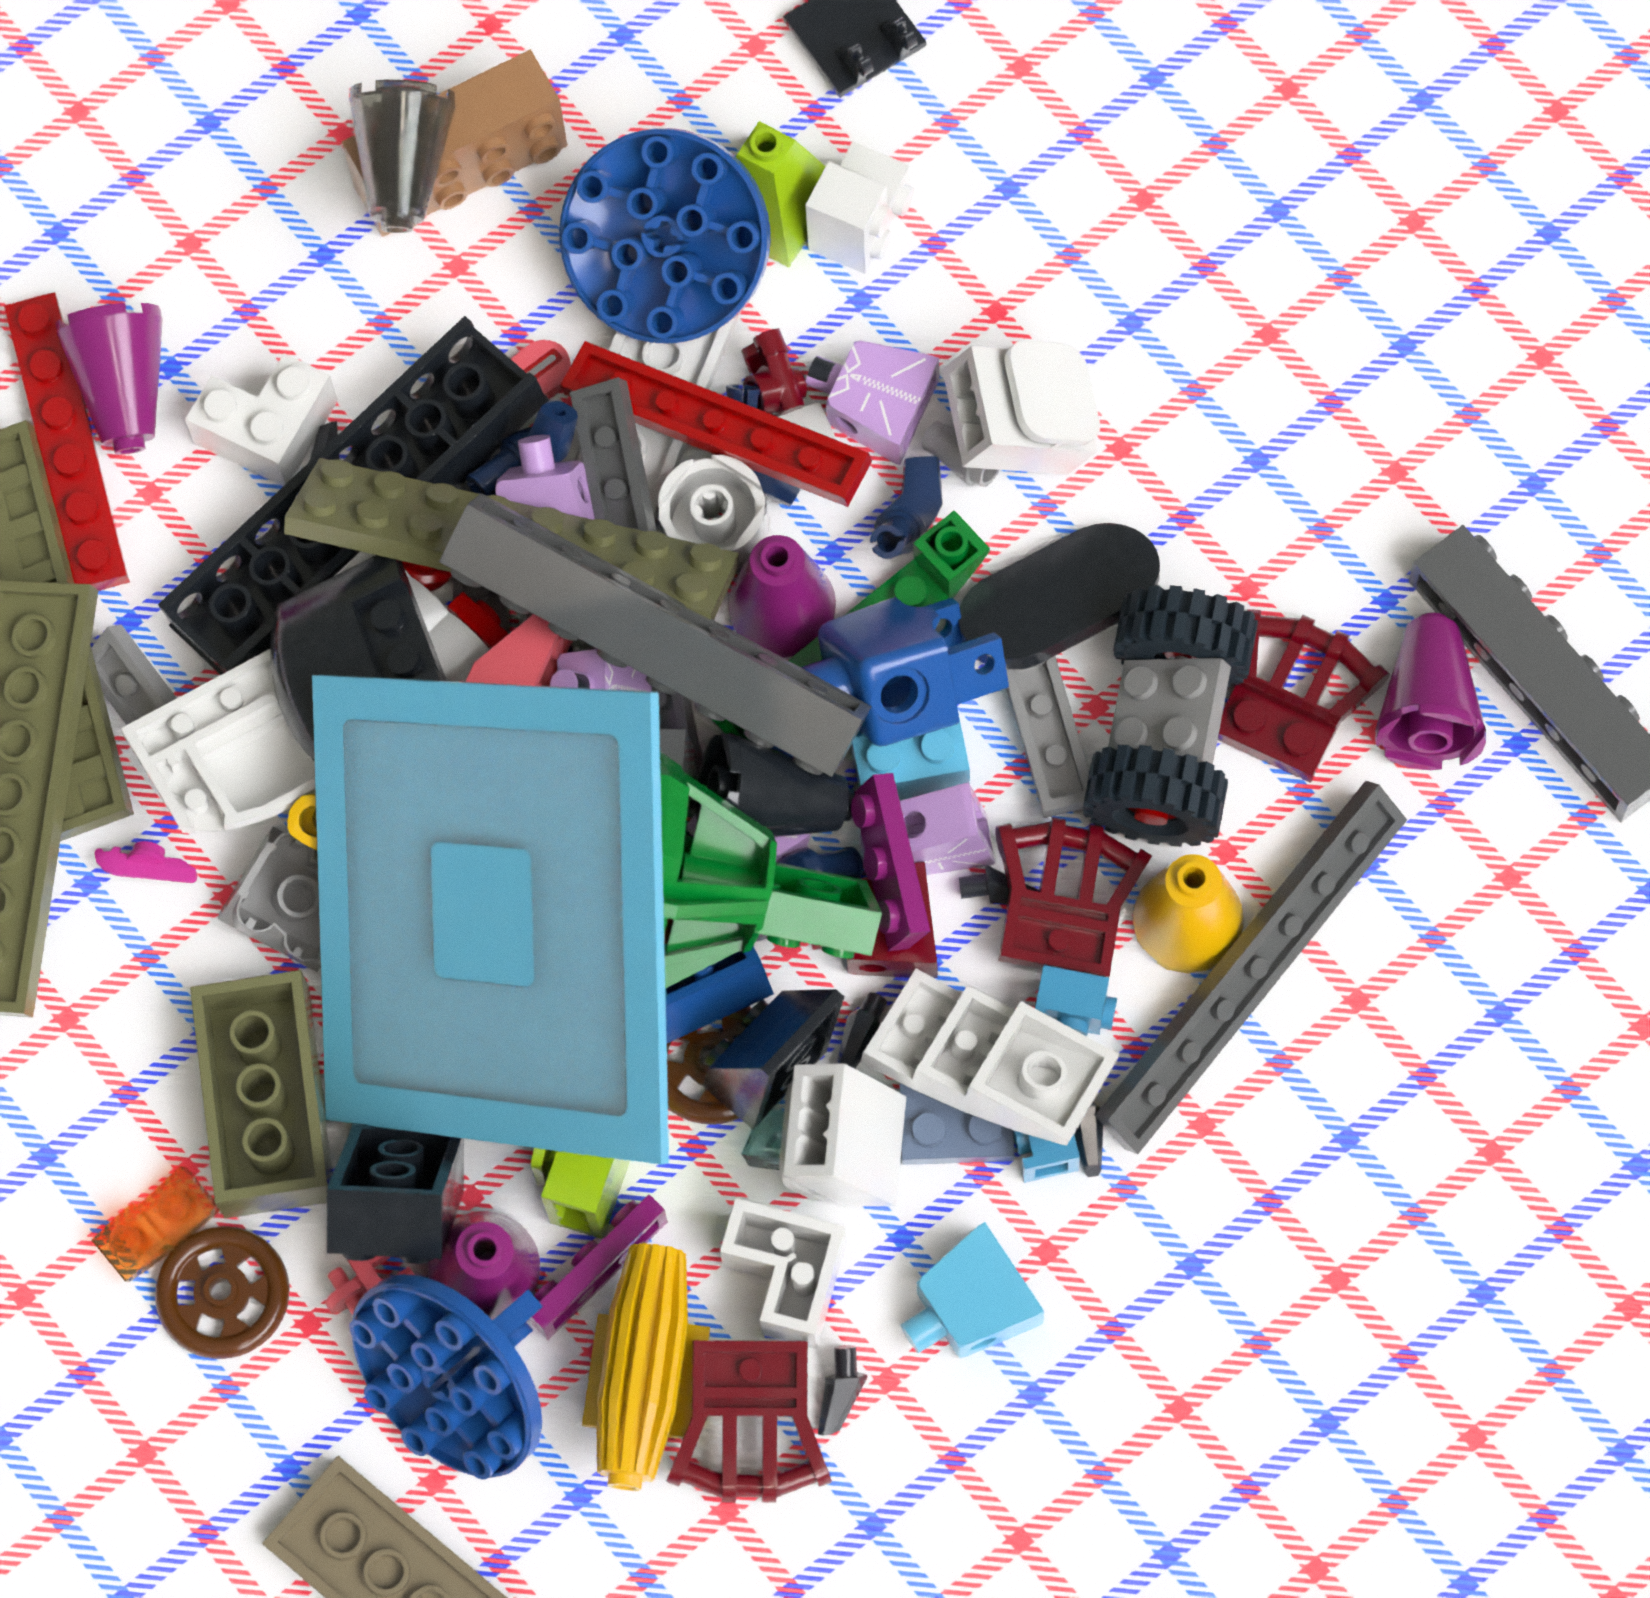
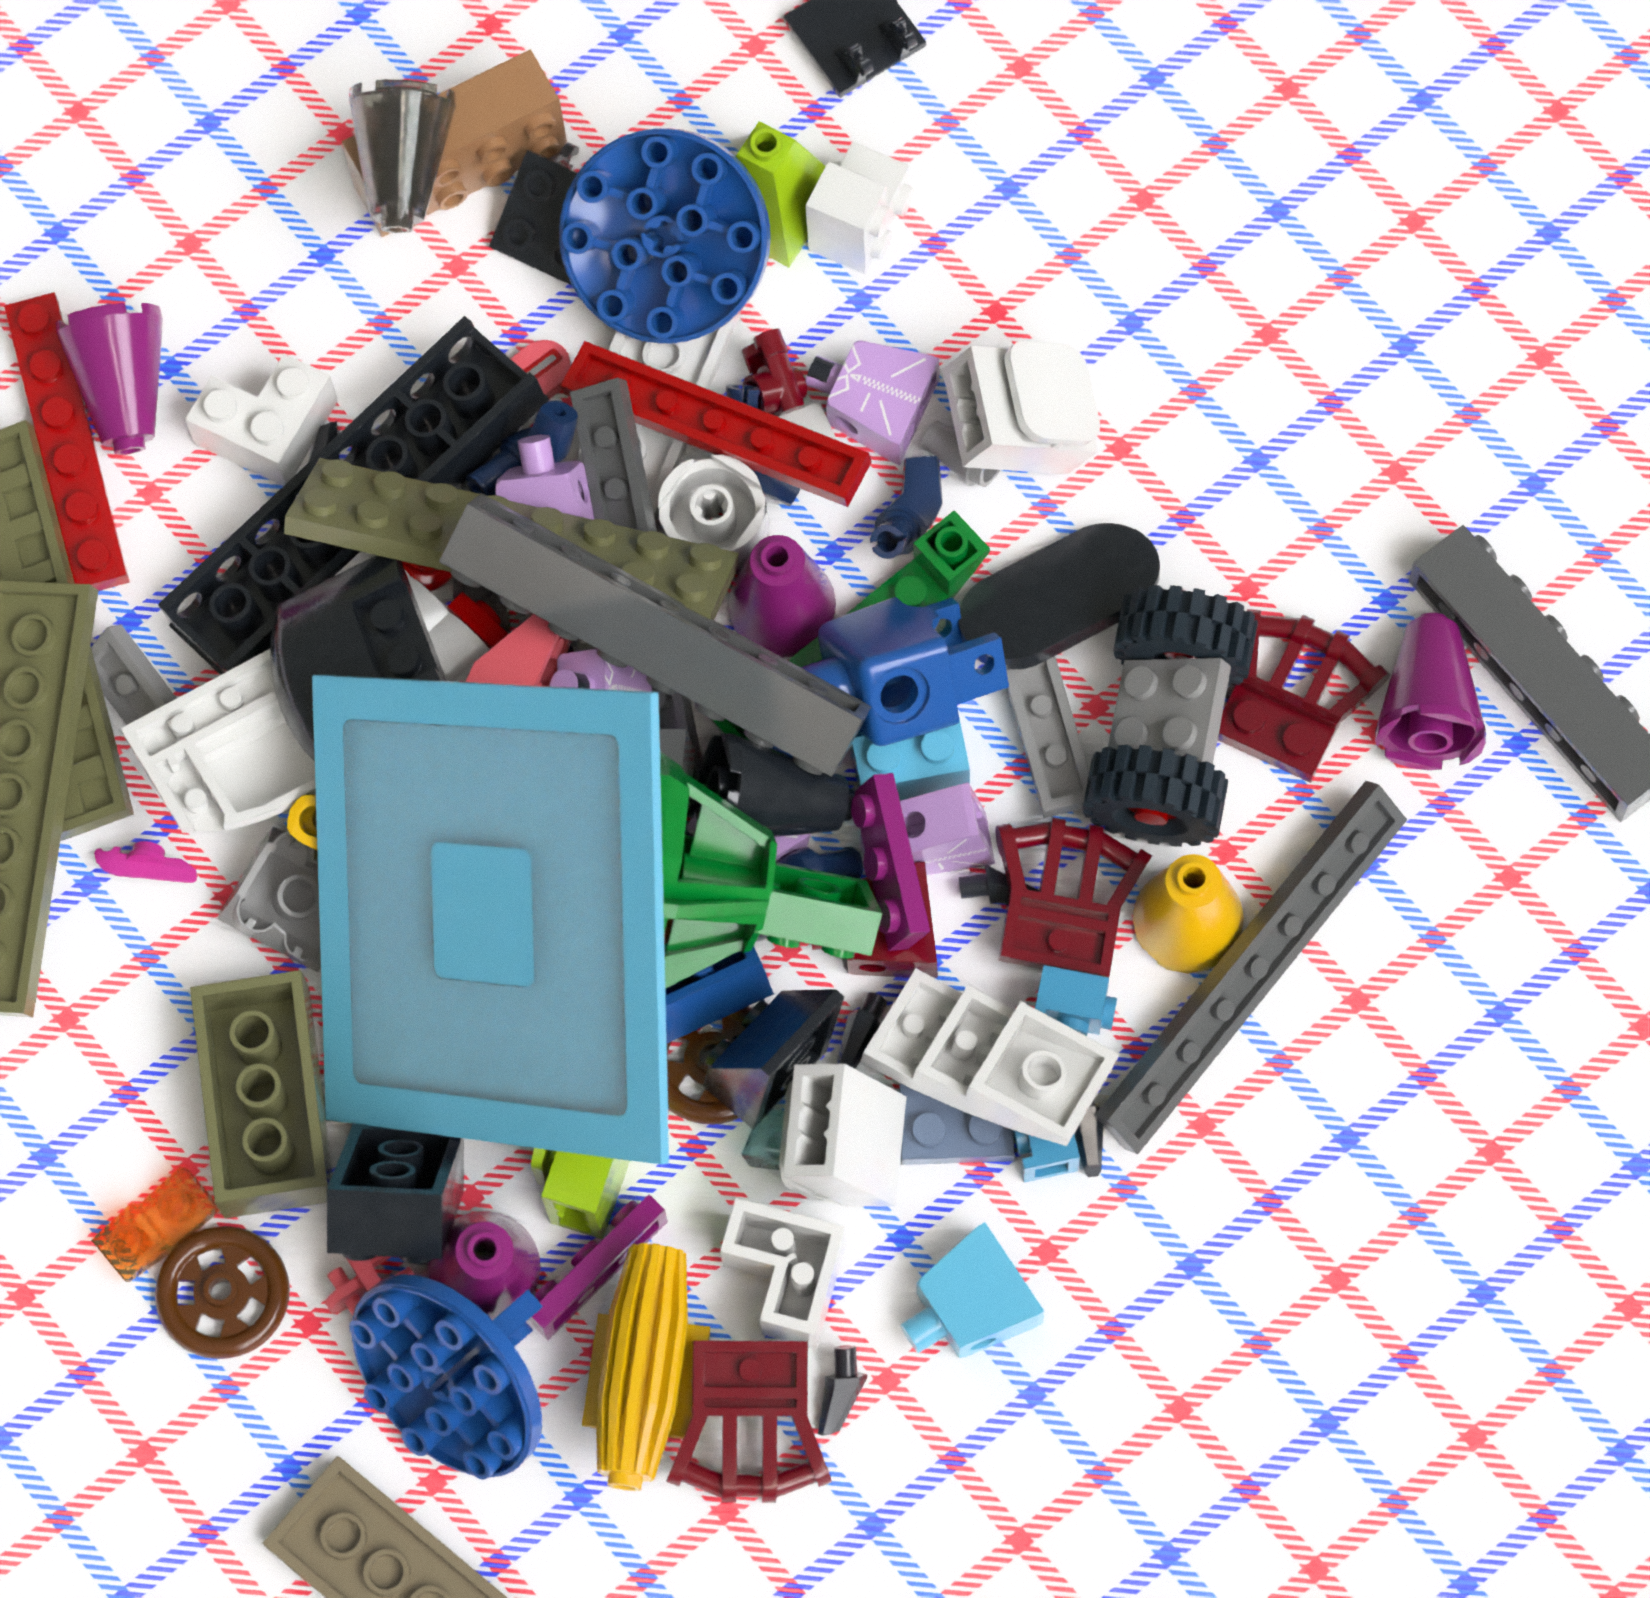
(533, 212): none -> black plate

